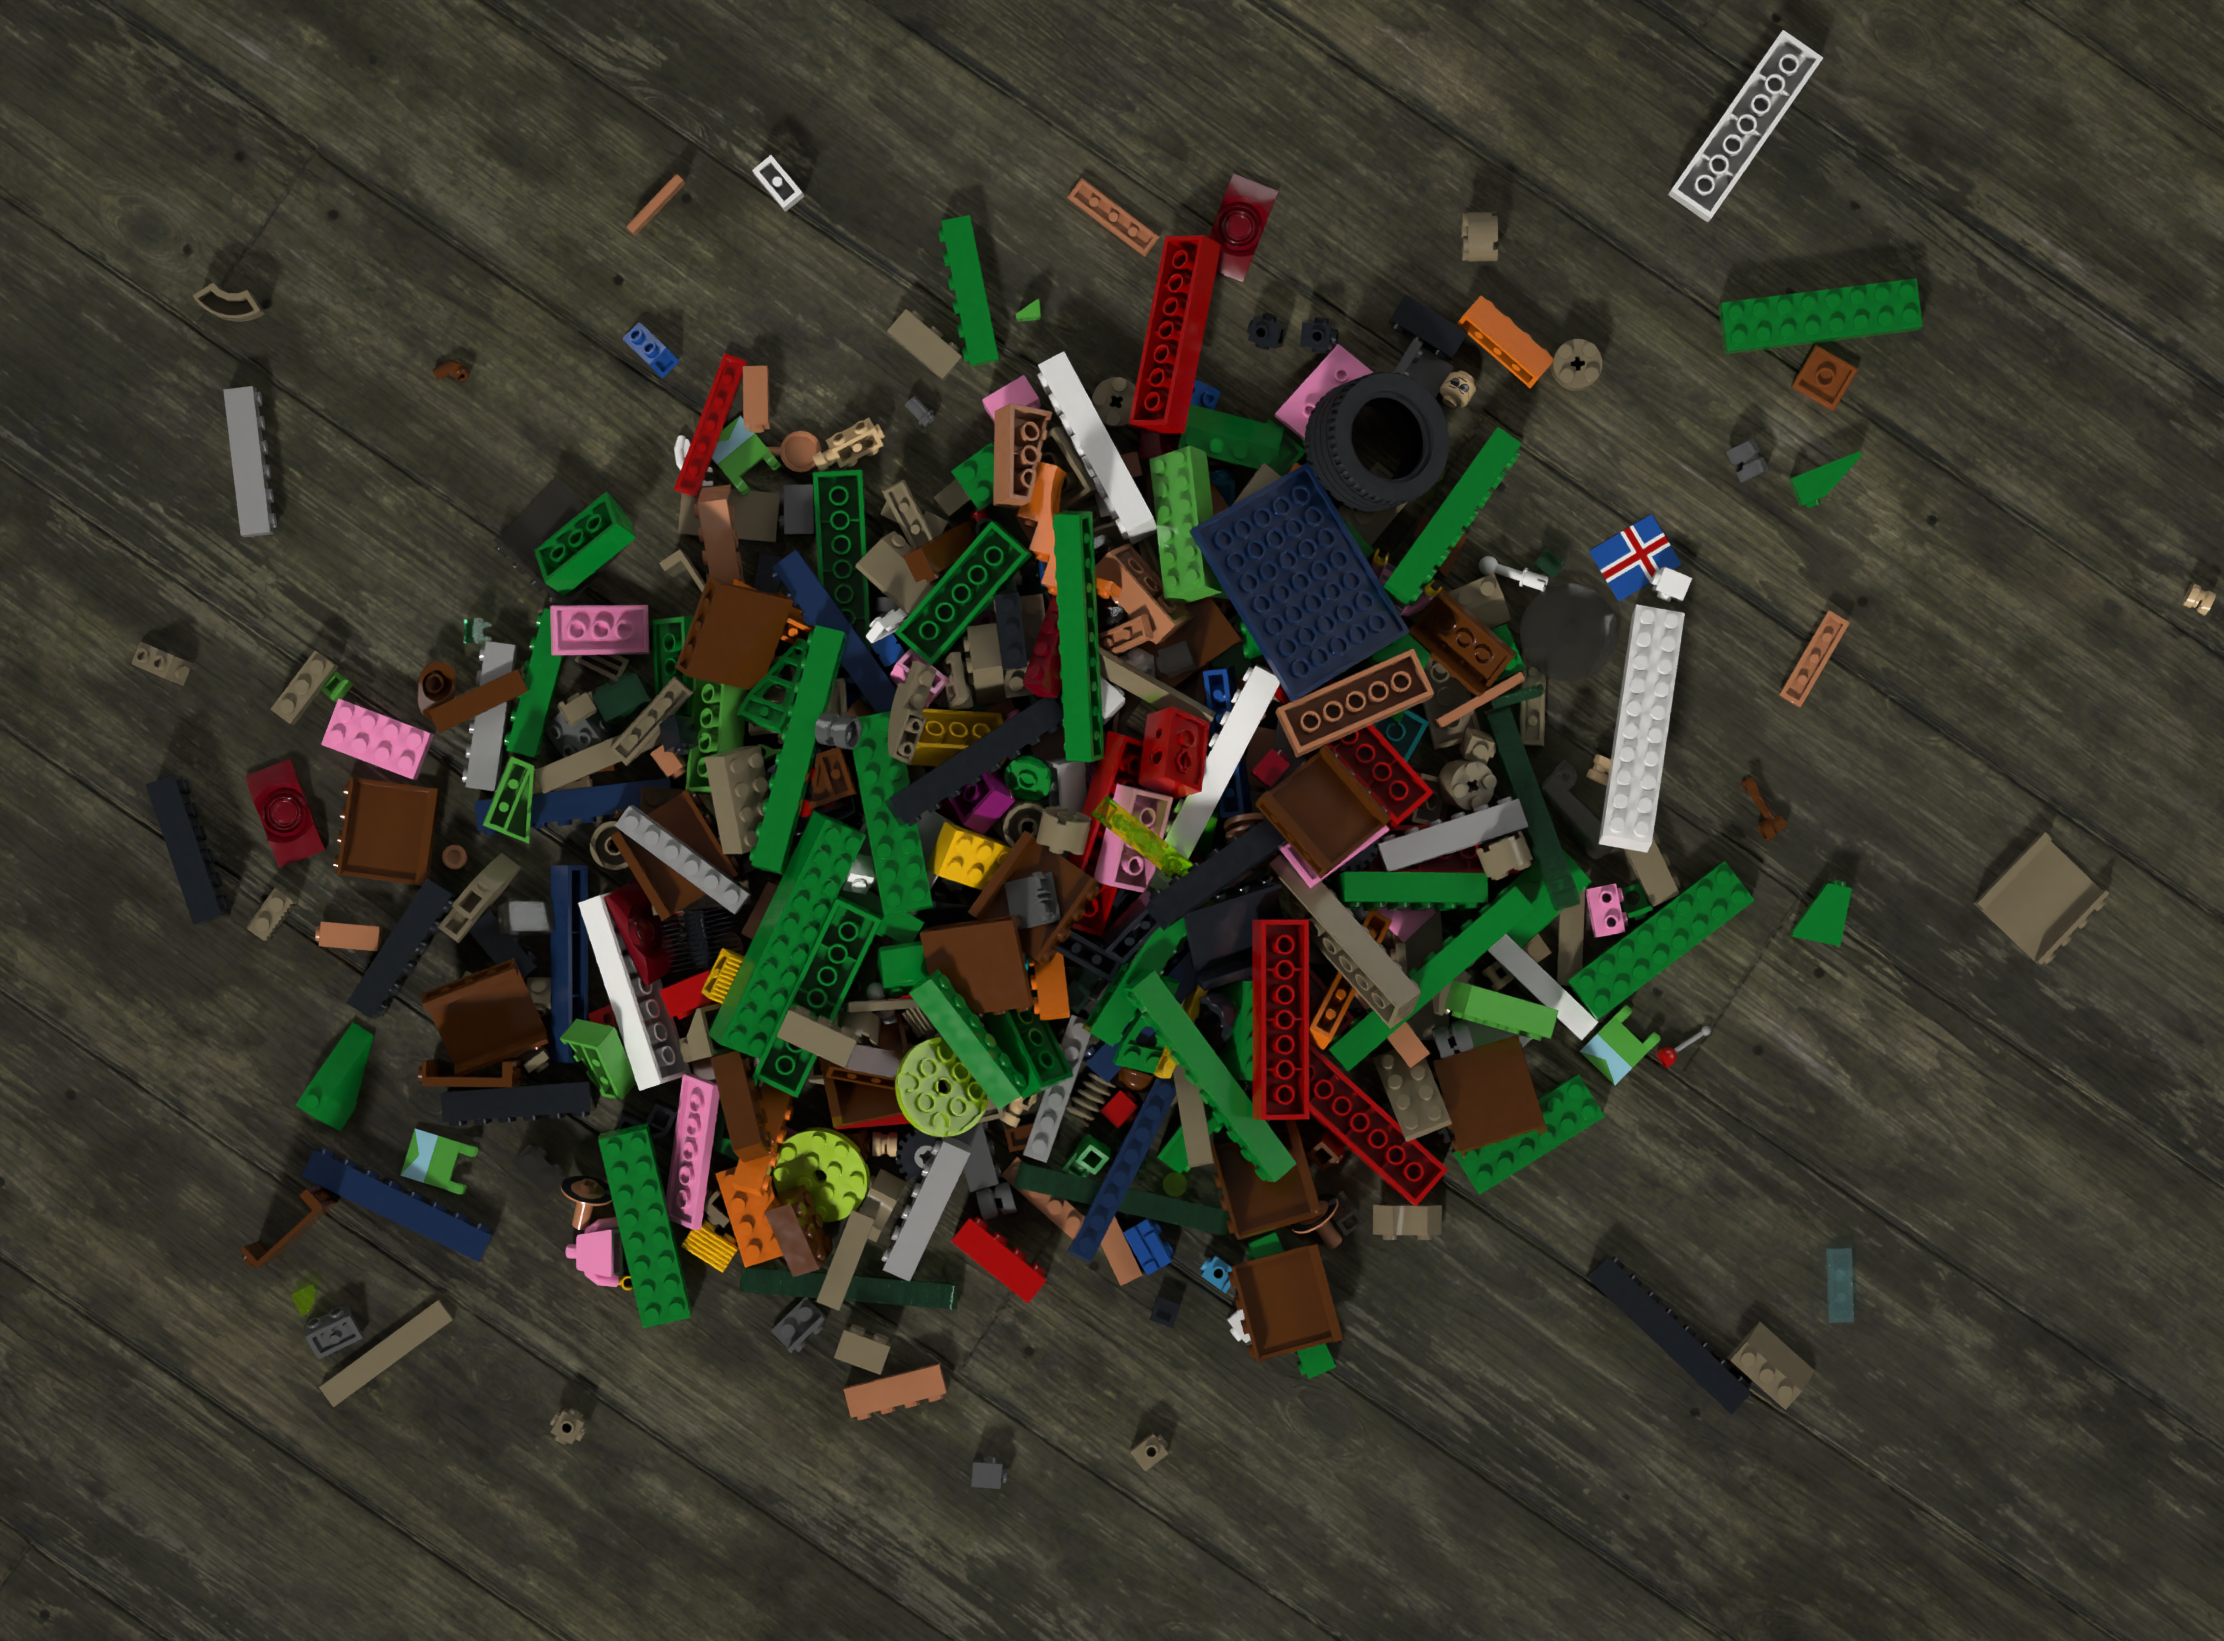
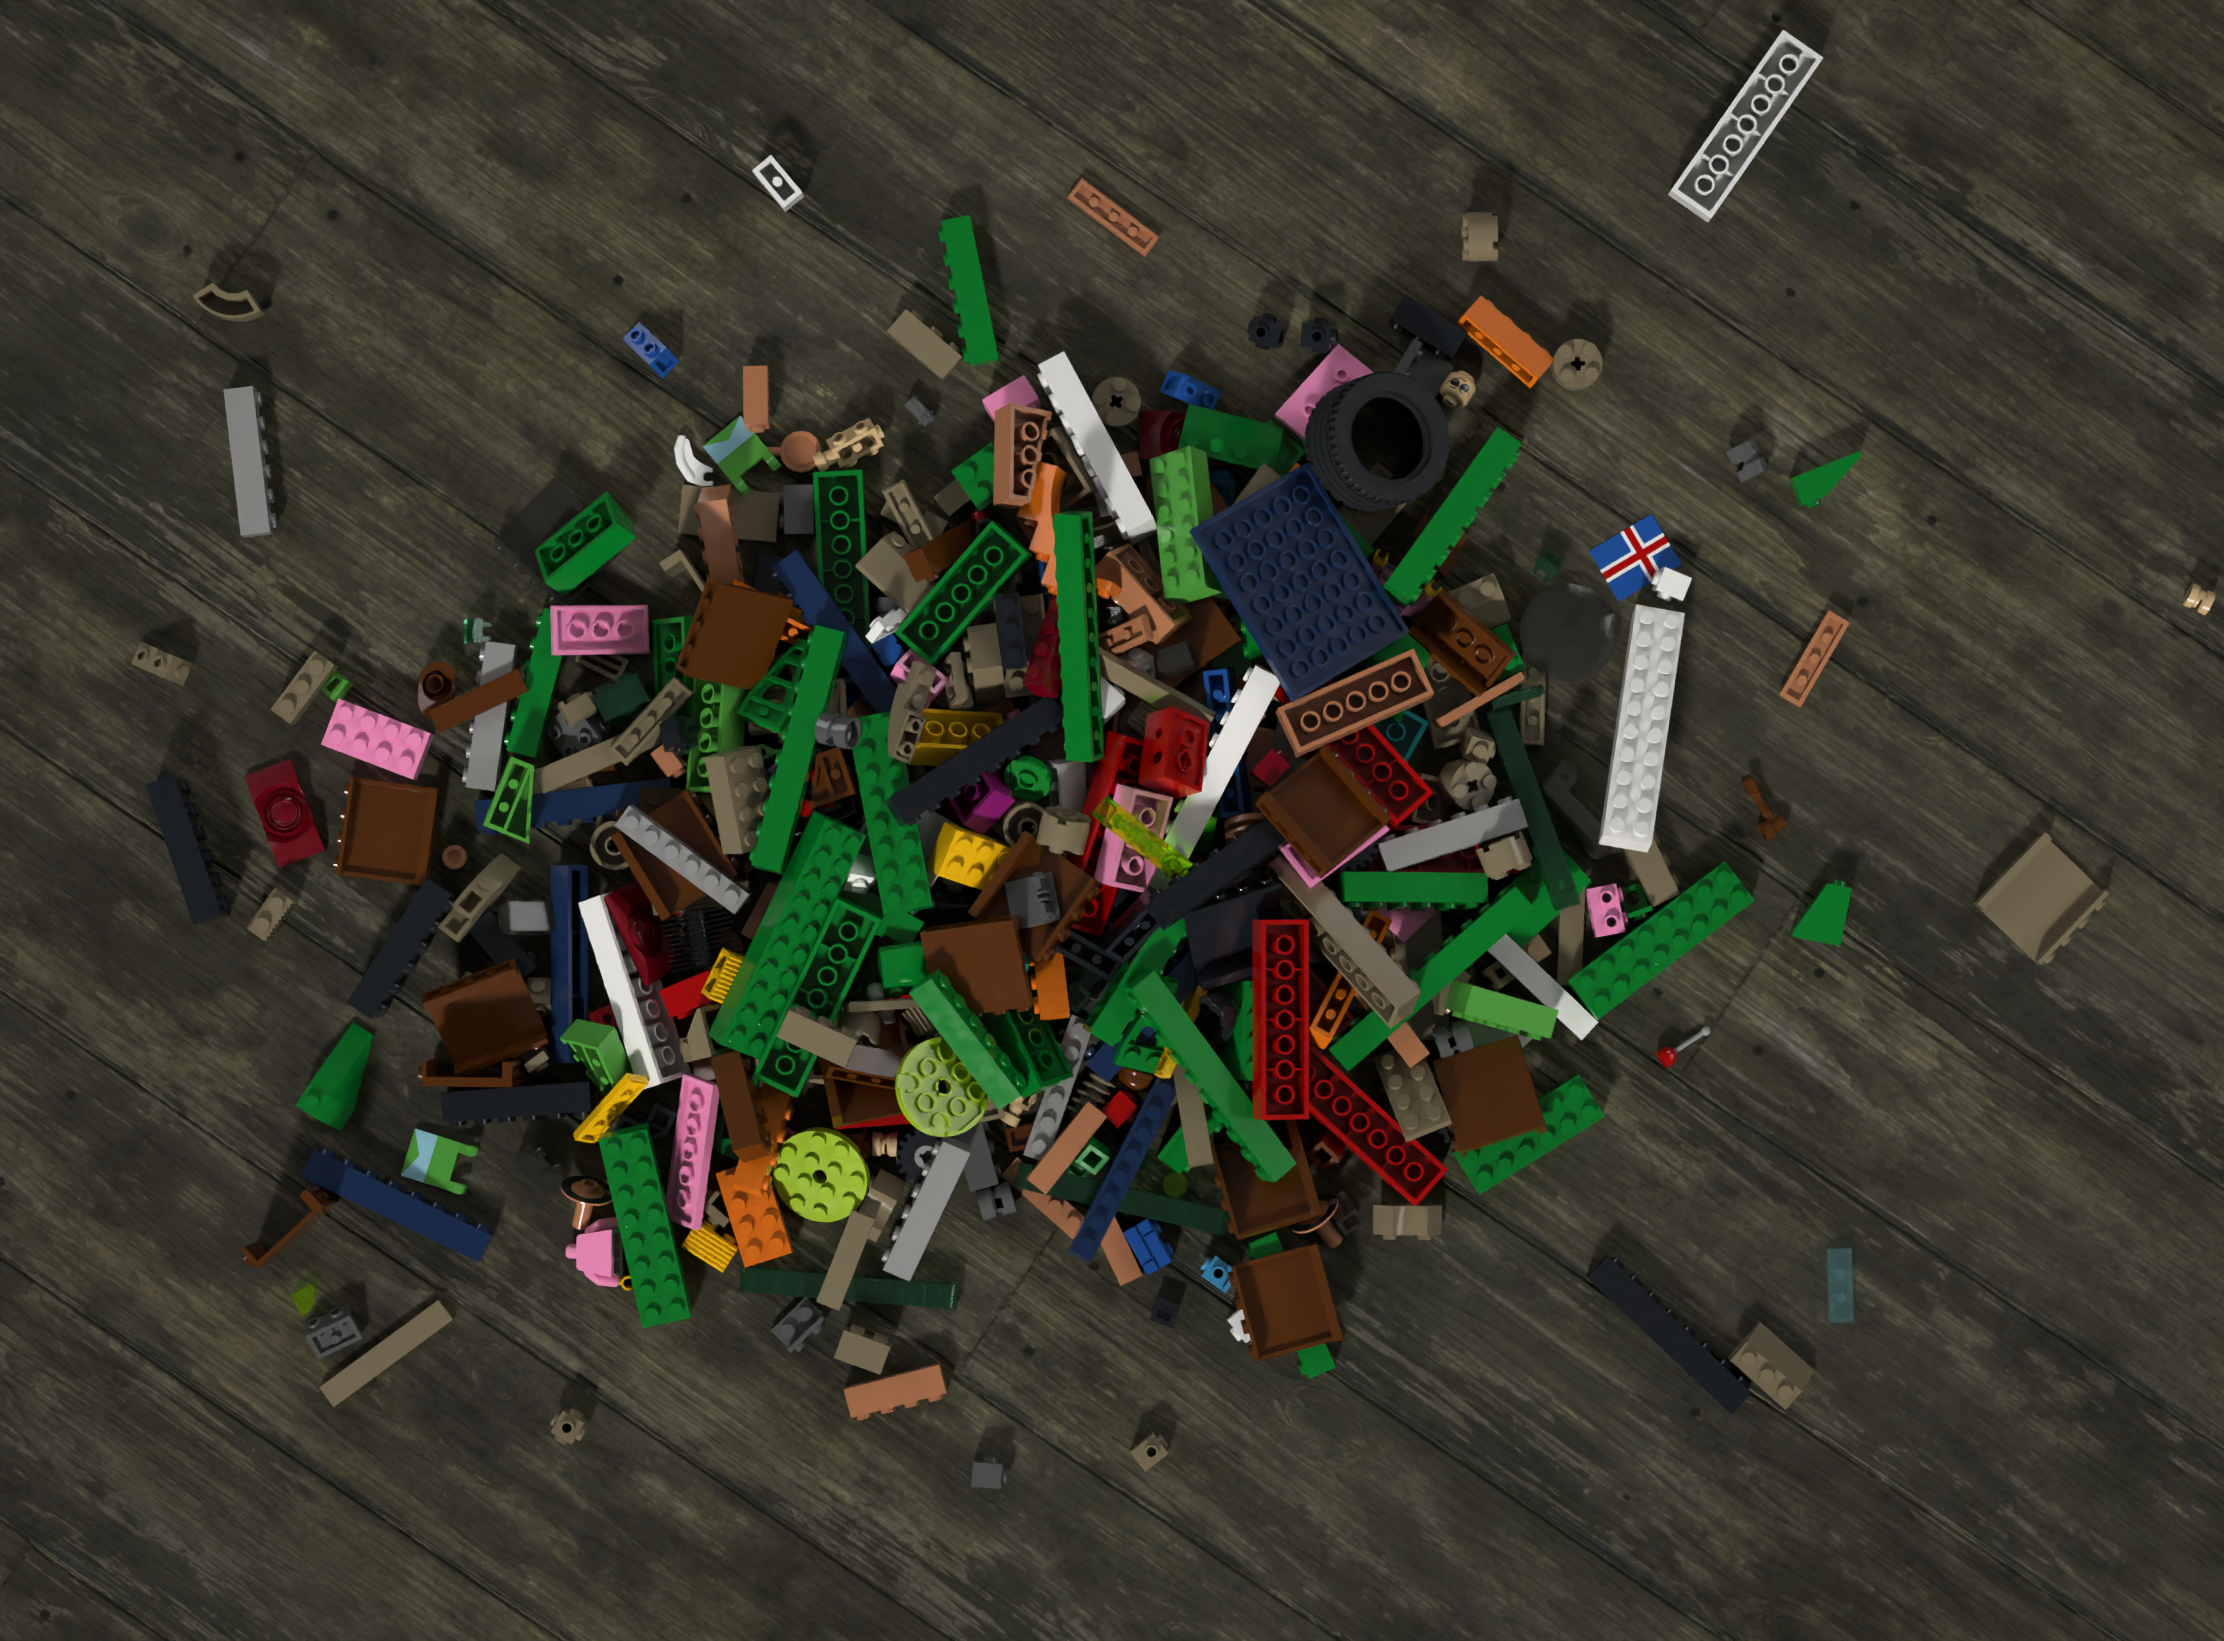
(349, 936): nougat brick -> none
(453, 369): reddish brown arm -> none
(610, 1108): none -> yellow tile
(655, 204): nougat tile -> none
(710, 426): red tile -> none
(799, 1230): reddish brown brick -> none
(999, 1259): red brick -> none
(1030, 313): bright green slope -> none
(1066, 1147): none -> nougat tile
(1174, 334): red brick -> none
(1241, 224): dark red slope -> none
(1490, 565): white pin -> none
(1600, 770): tan wheel -> none
(1616, 1049): bright green flag -> none
(1820, 316): green brick -> none
(1824, 378): dark orange tile -> none

